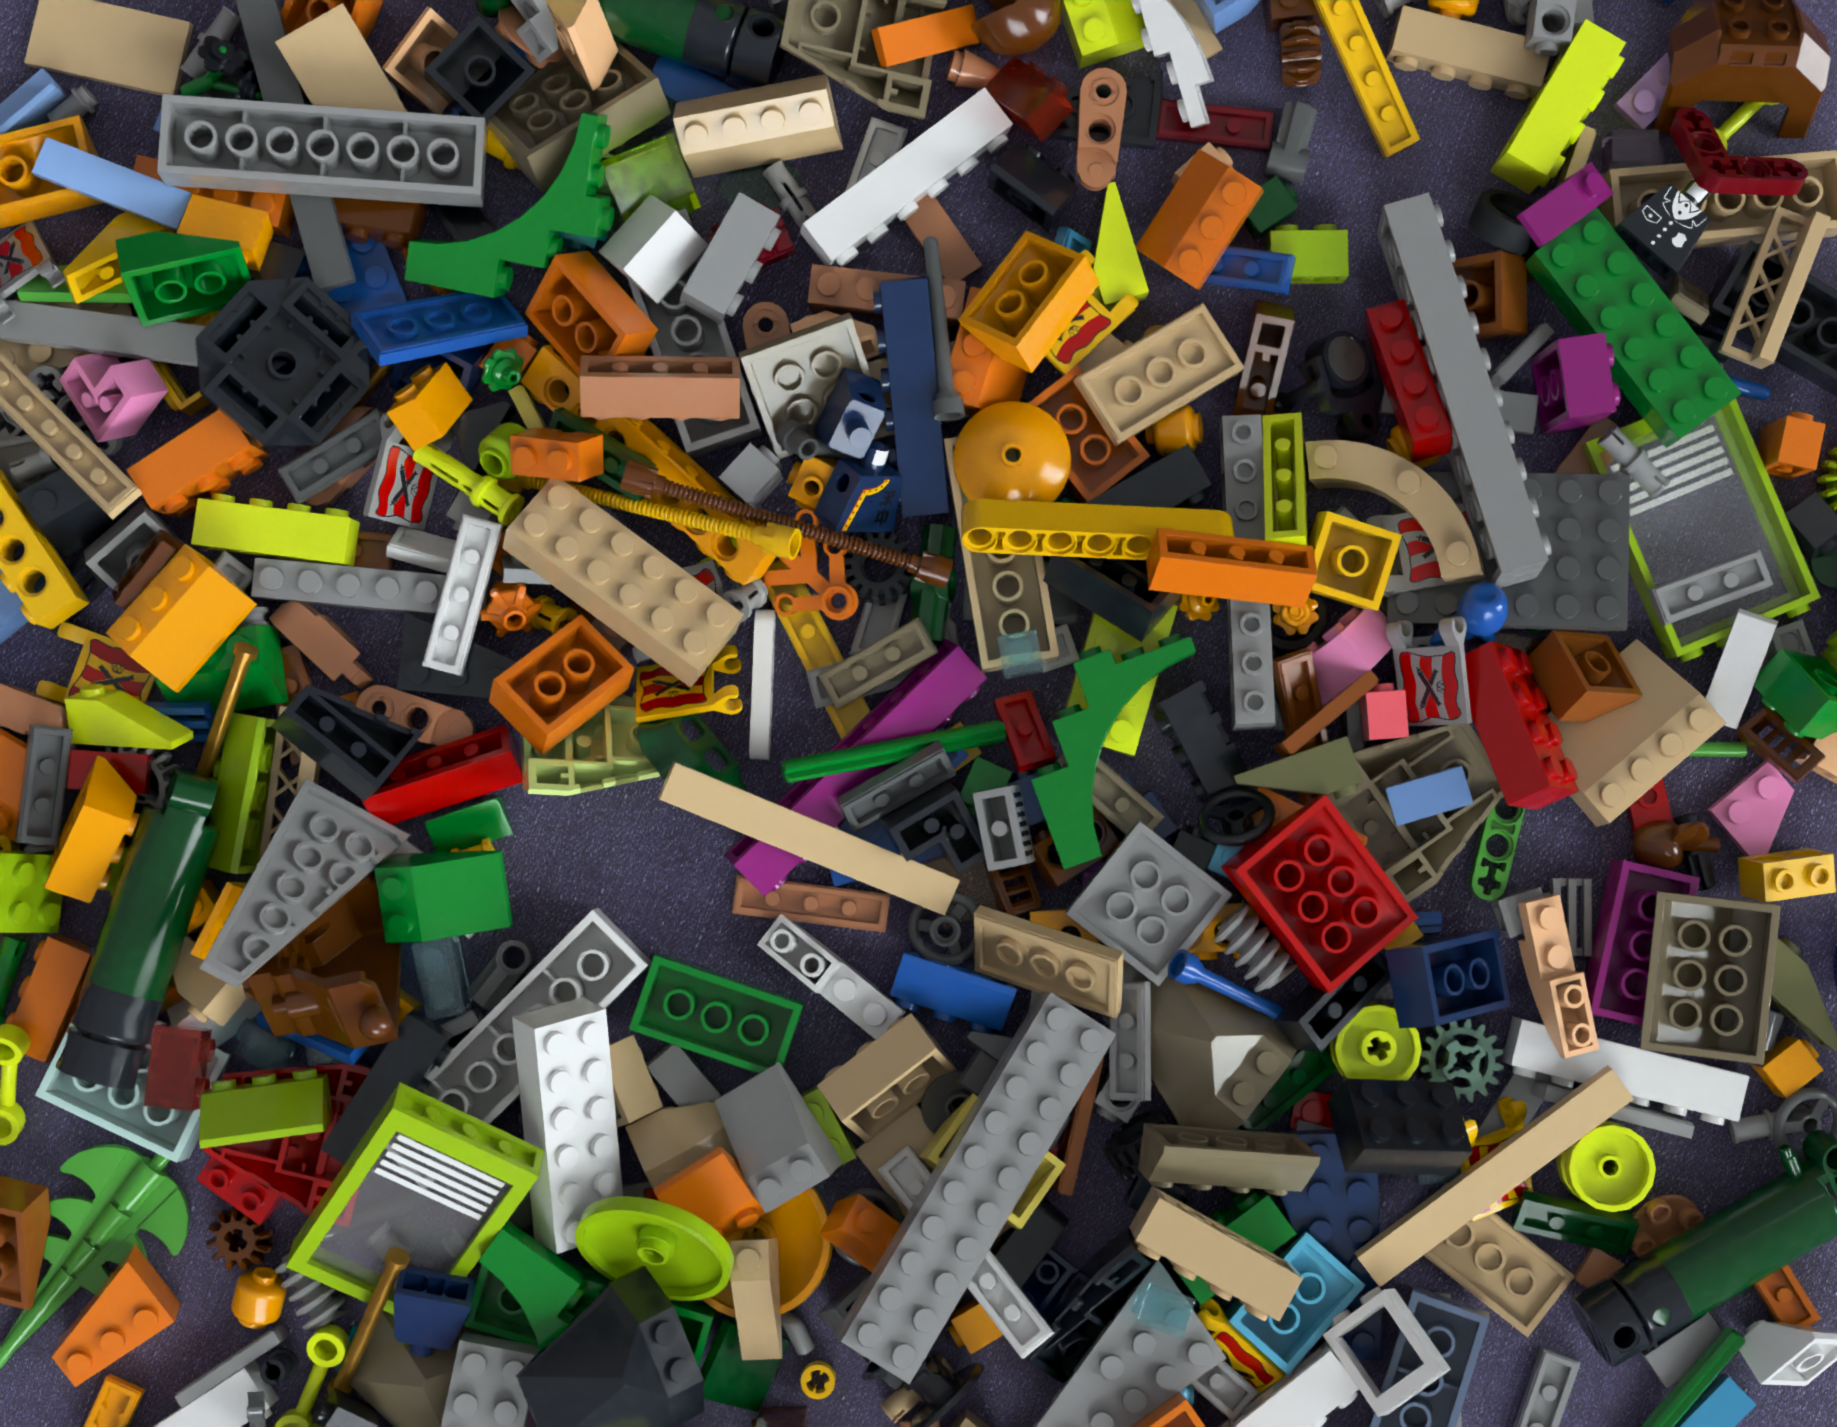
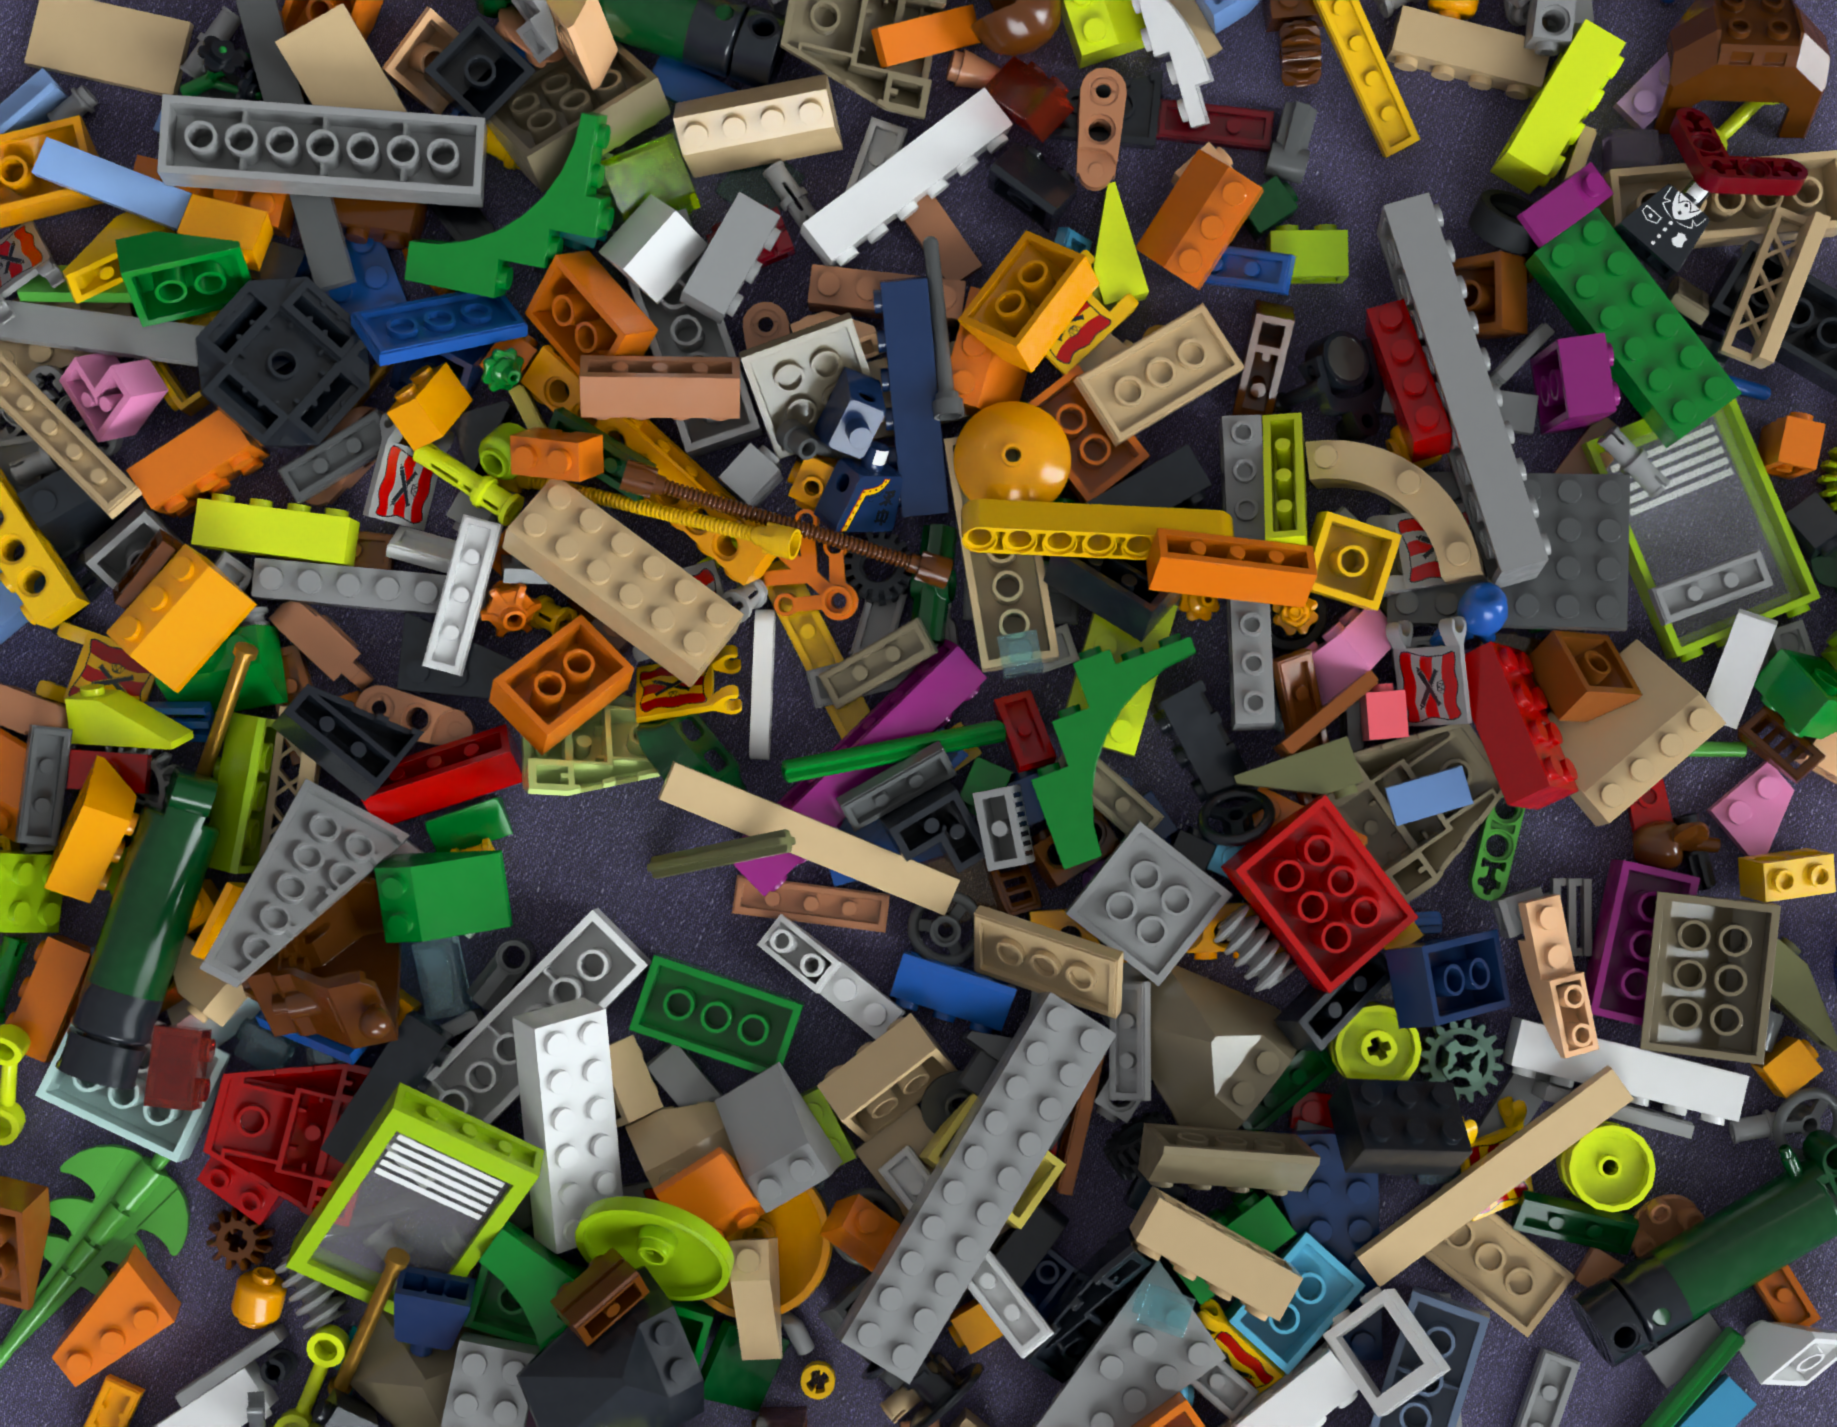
(265, 1108): lime slope -> none
(599, 1296): none -> reddish brown brick
(721, 854): none -> olive axle
(1176, 431): light orange head -> none
(1187, 969): blue piece -> none

